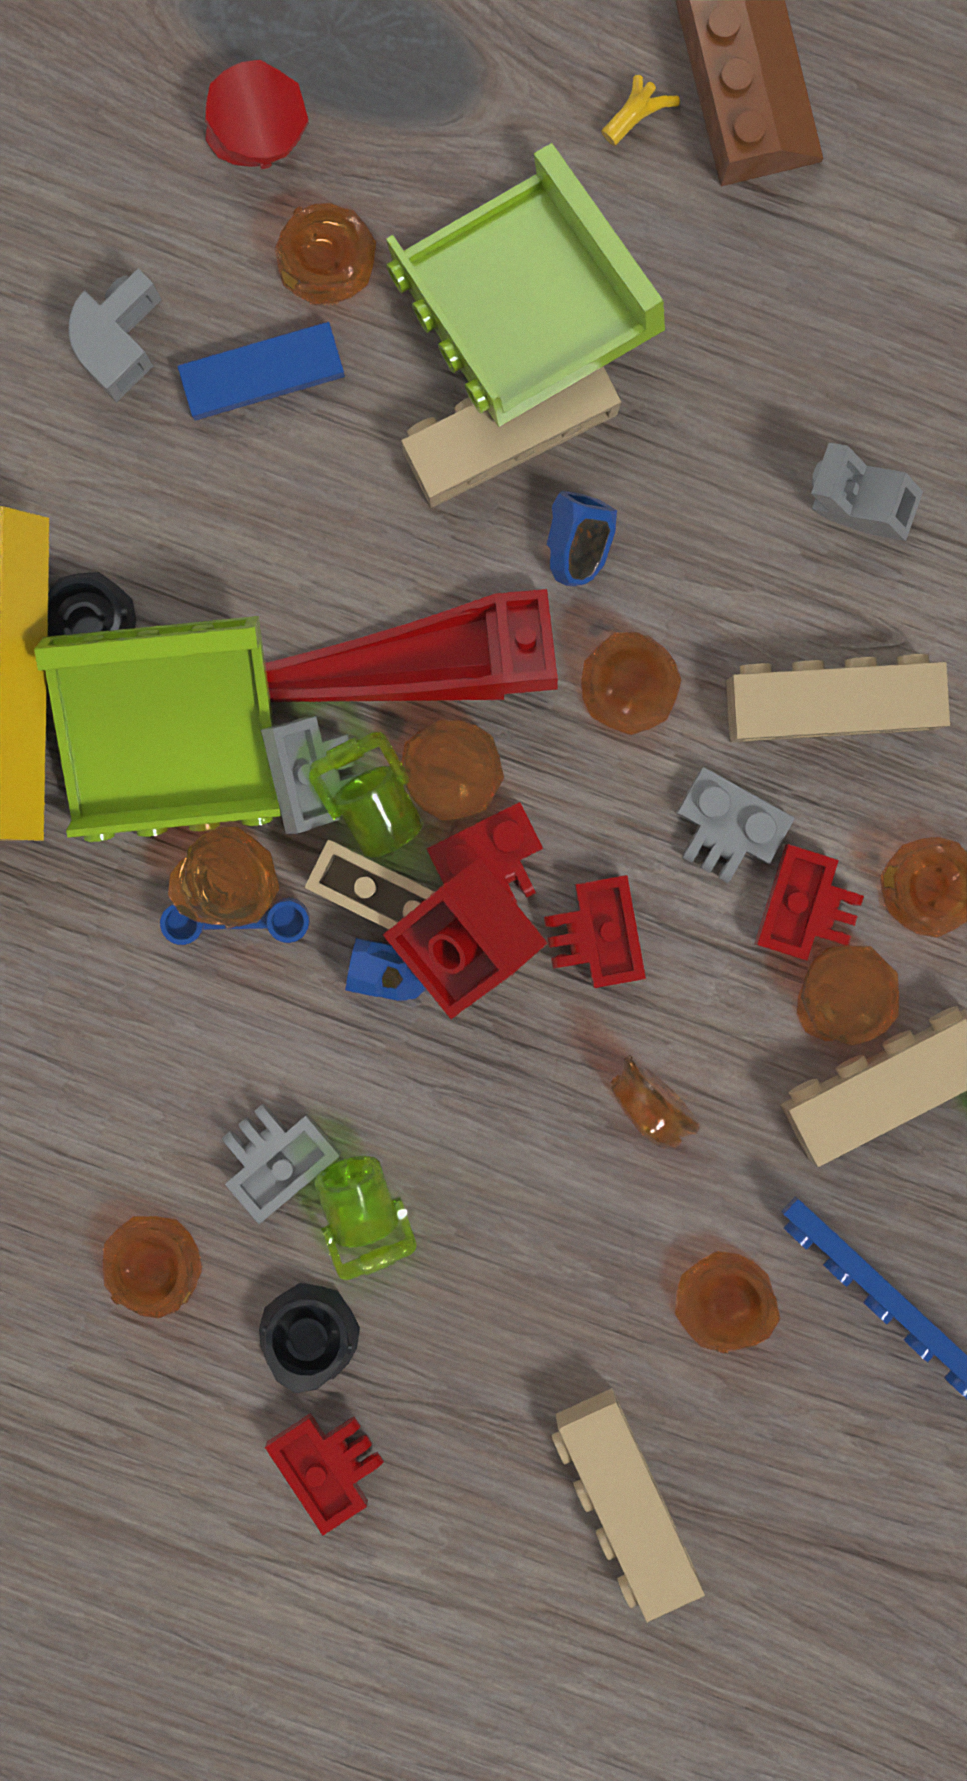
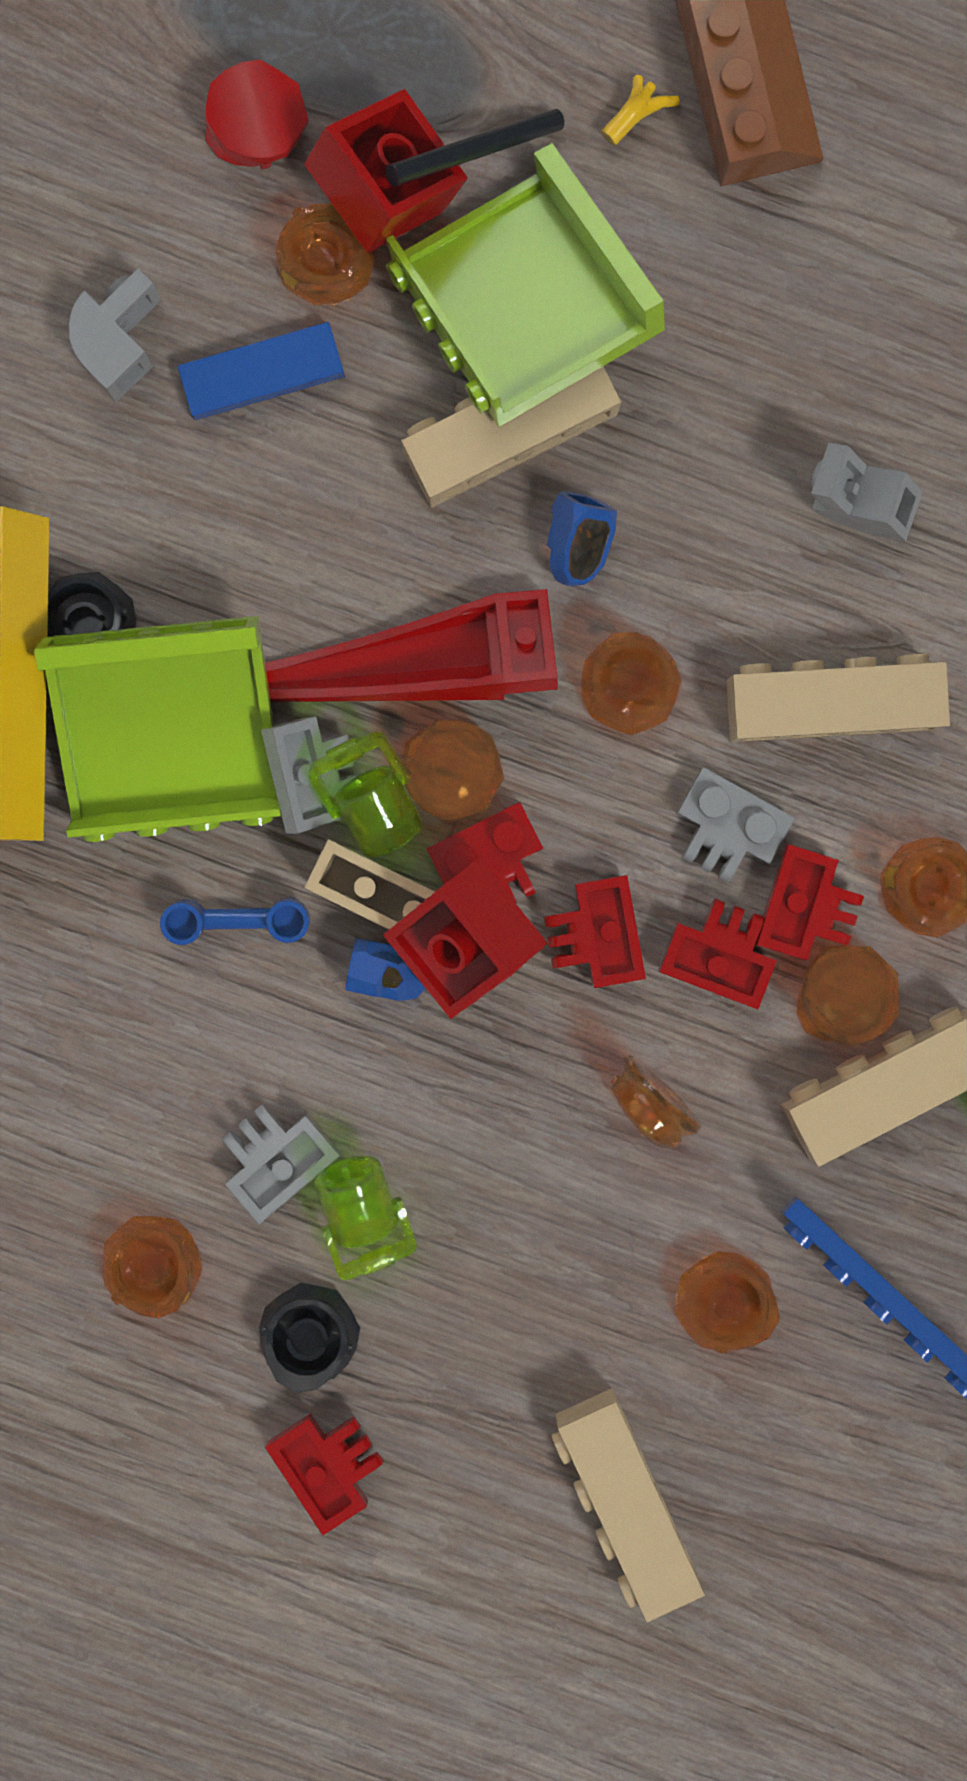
(224, 879): clear orange hat -> none
(352, 164): none -> red brick
(474, 147): none -> black bar
(720, 956): none -> red hinge

